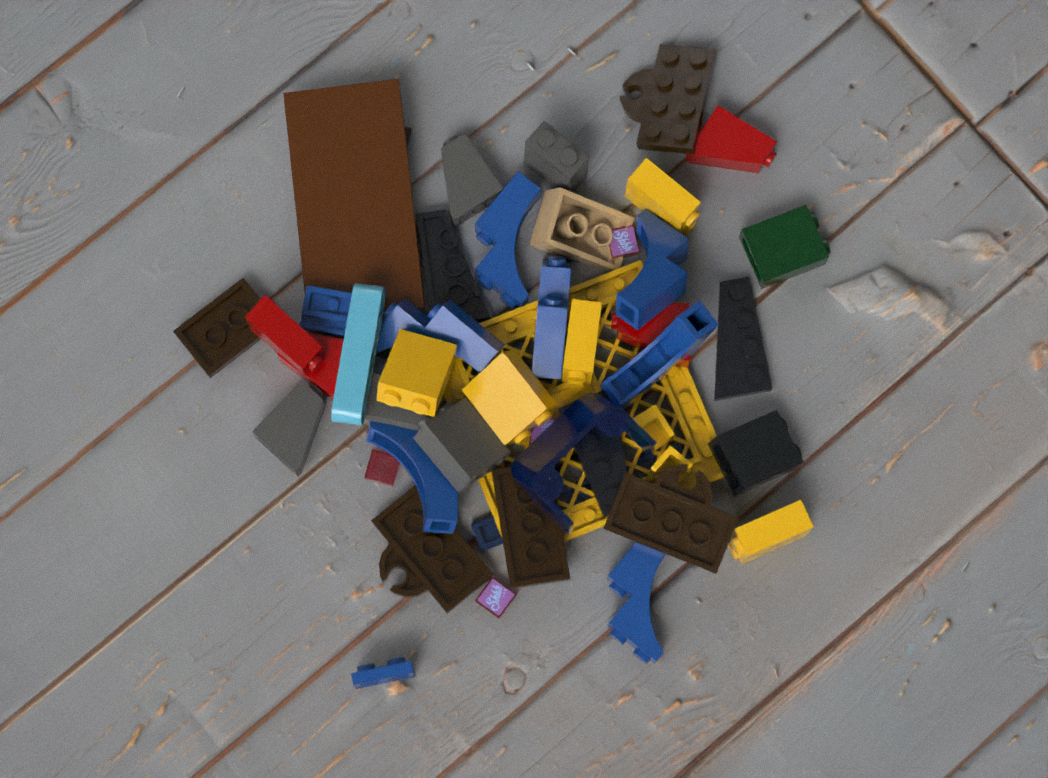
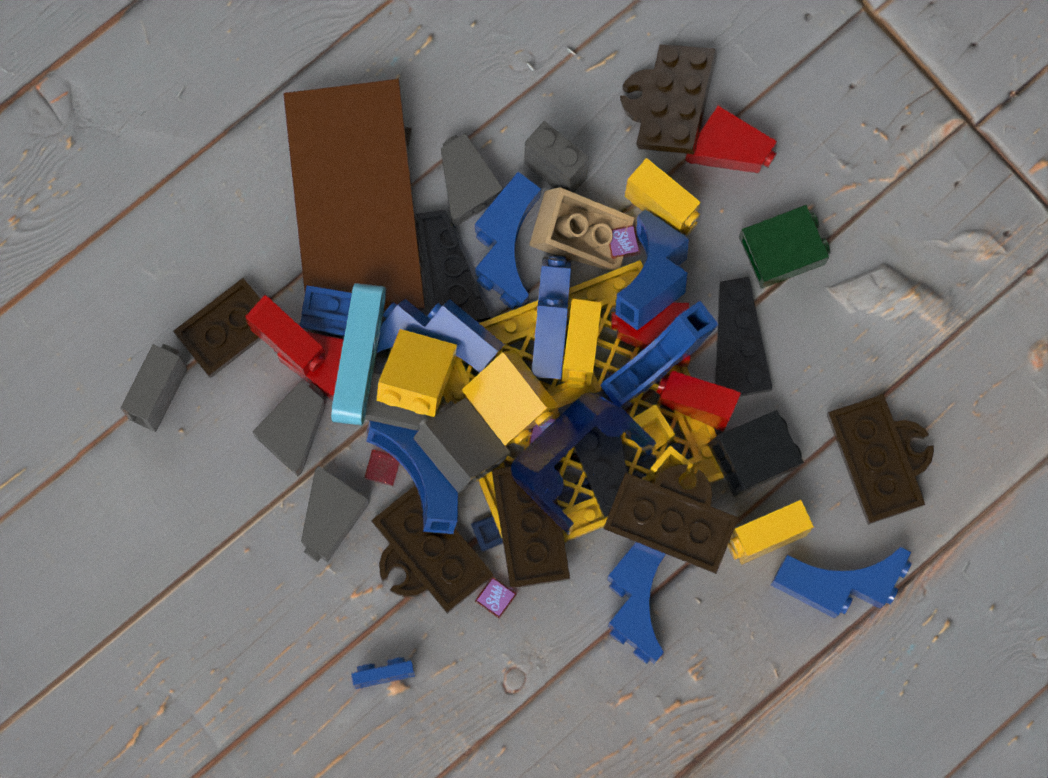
(154, 387): none -> dark grey brick
(329, 515): none -> dark grey slope
(698, 399): none -> red slope
(830, 589): none -> blue arch
(880, 457): none -> dark brown plate

